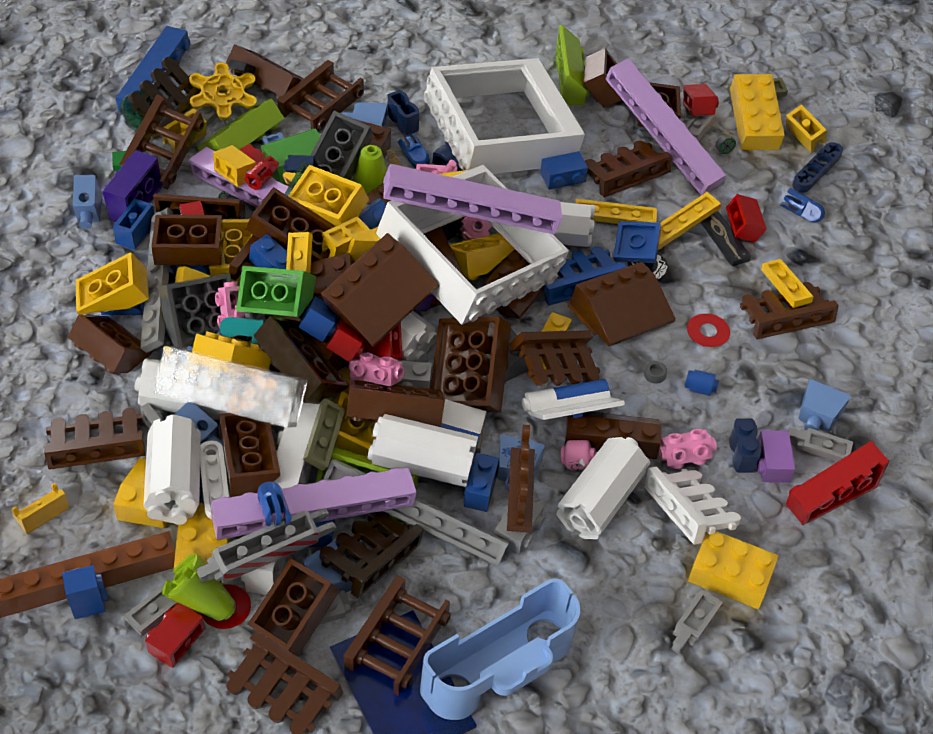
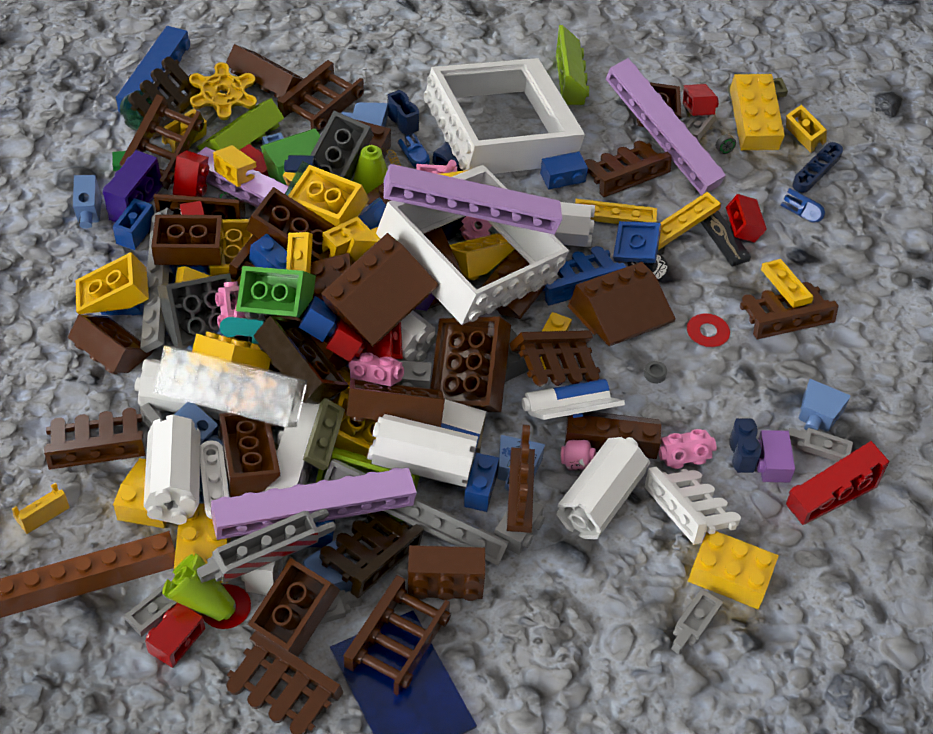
(85, 591): blue brick -> none
(190, 174): none -> red brick
(241, 66): black tile -> none
(261, 172): red hinge -> none
(273, 503): blue arm -> none
(446, 572): none -> reddish brown brick
(500, 653): light blue piece -> none
(595, 74): reddish brown brick -> none
(701, 382): blue brick -> none

